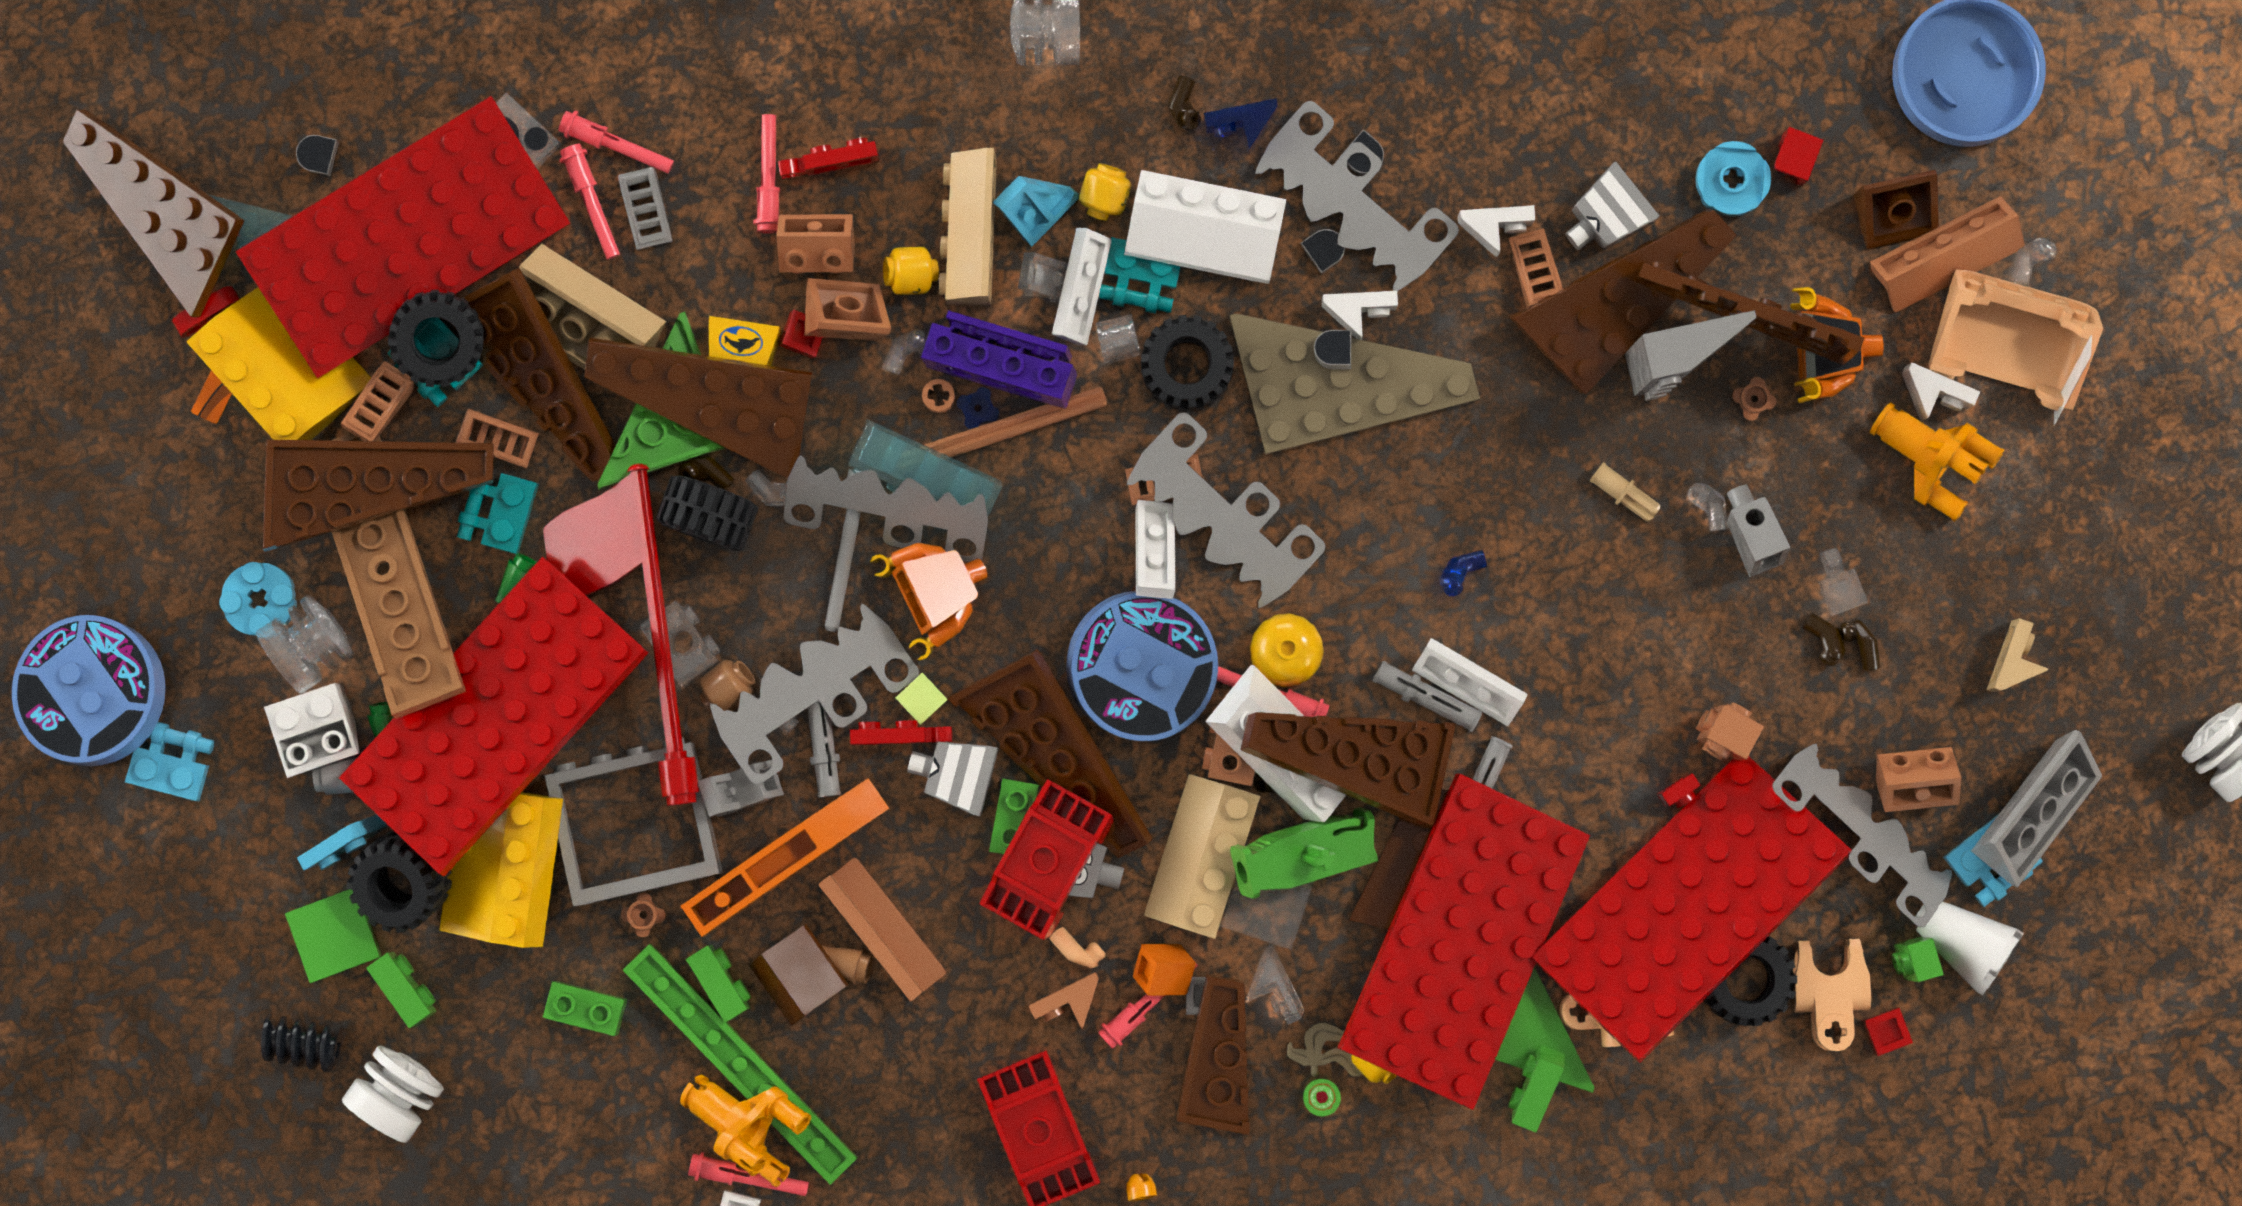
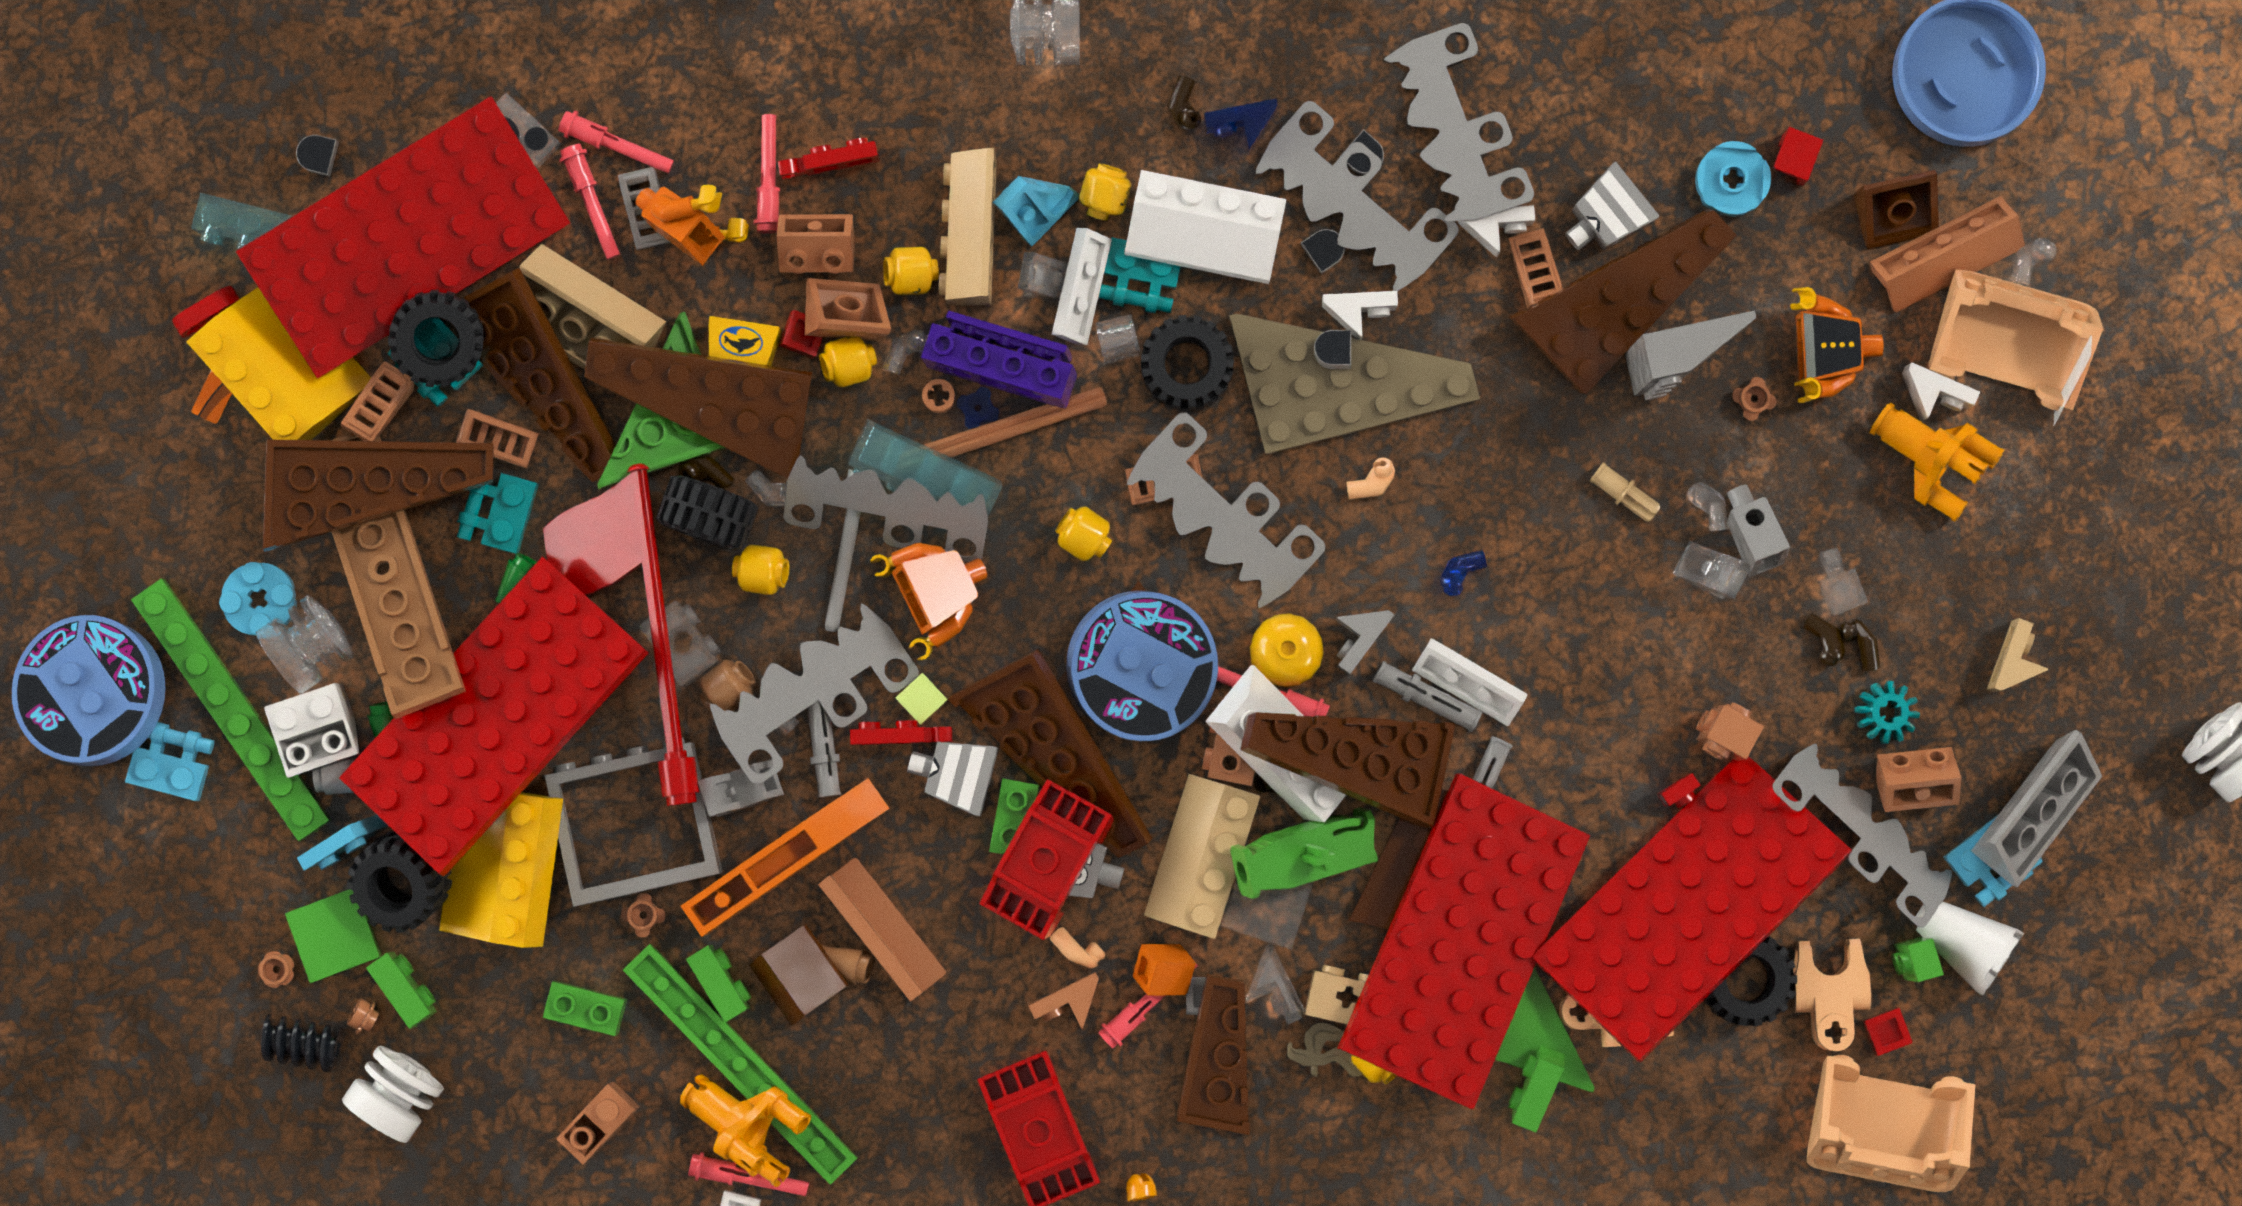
(169, 217): wing -> none
(229, 708): none -> bright green plate
(266, 967): none -> nougat plate
(363, 1016): none -> nougat plate
(598, 1122): none -> nougat slope
(685, 224): none -> orange torso
(761, 569): none -> yellow head
(847, 361): none -> yellow head
(1083, 533): none -> yellow head
(1155, 549): white plate -> none
(1321, 1097): bright green tile -> none
(1323, 991): none -> tan brick
(1367, 629): none -> light grey slope
(1375, 483): none -> light nougat arm
(1458, 142): none -> light grey piece
(1711, 571): none -> clear slope
(1795, 329): reddish brown wing -> none
(1891, 1128): none -> light nougat windscreen
(1894, 724): none -> teal gear

